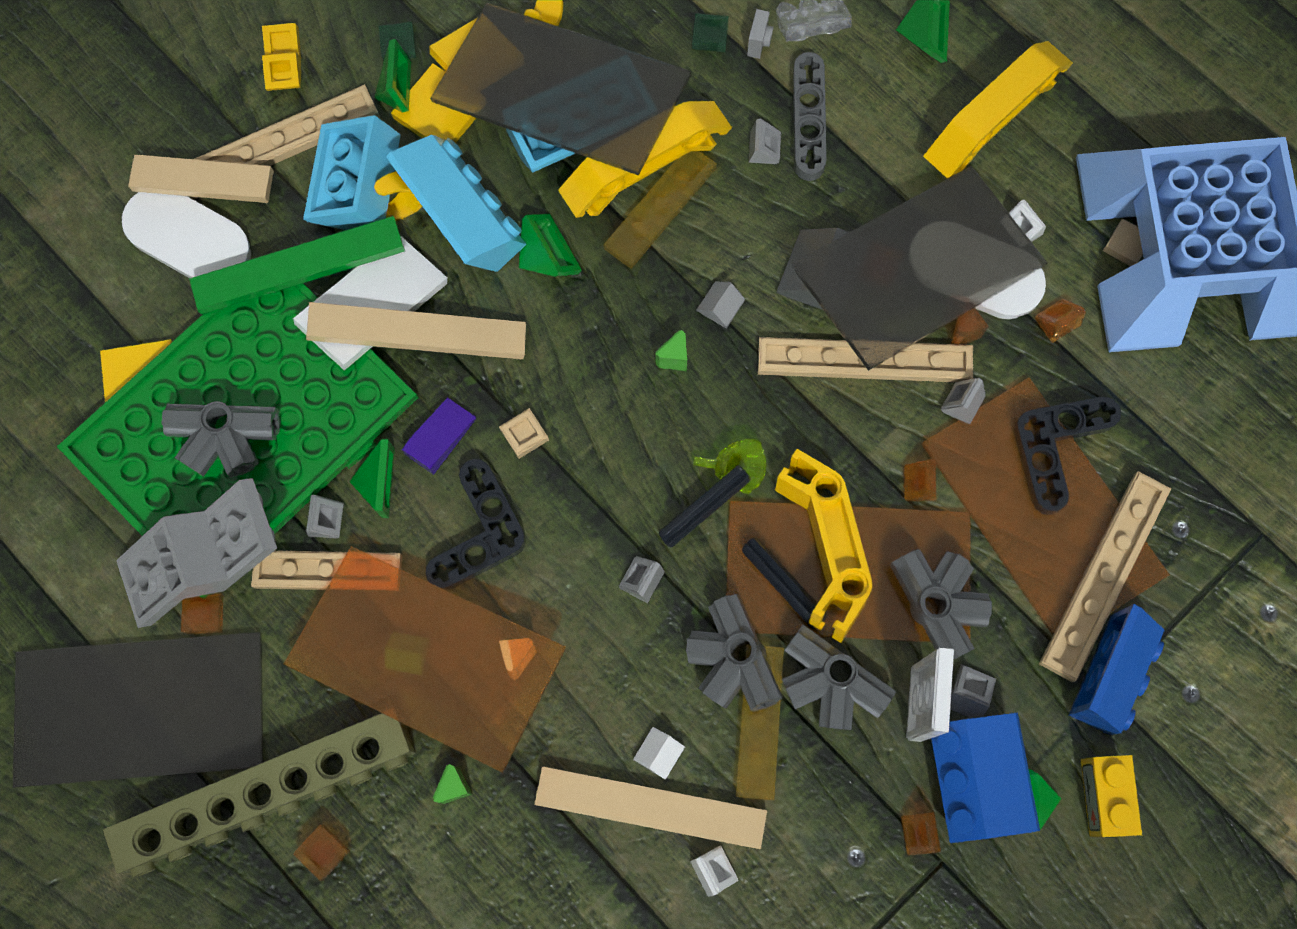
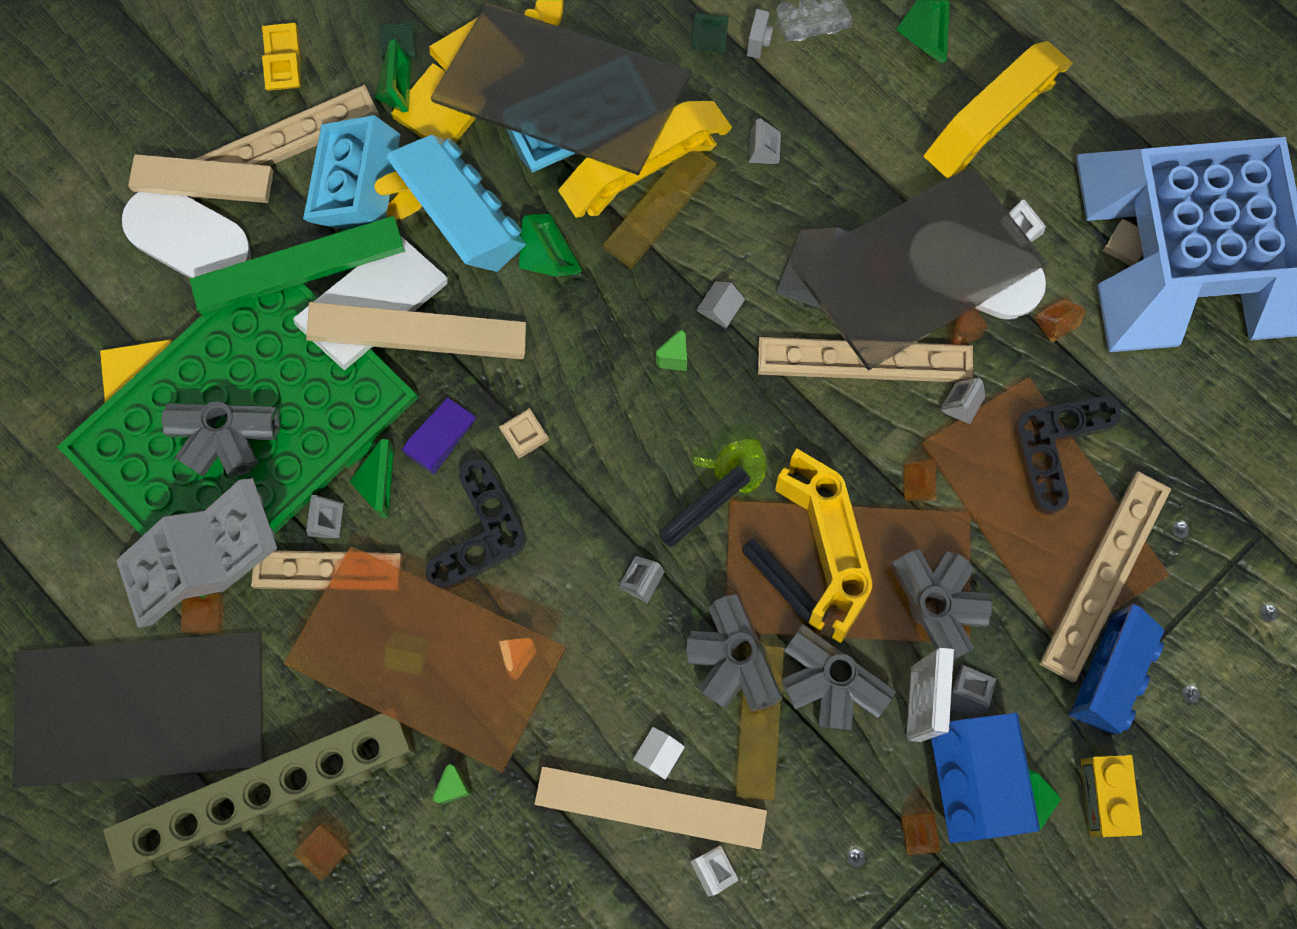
(809, 116): dark grey beam -> none

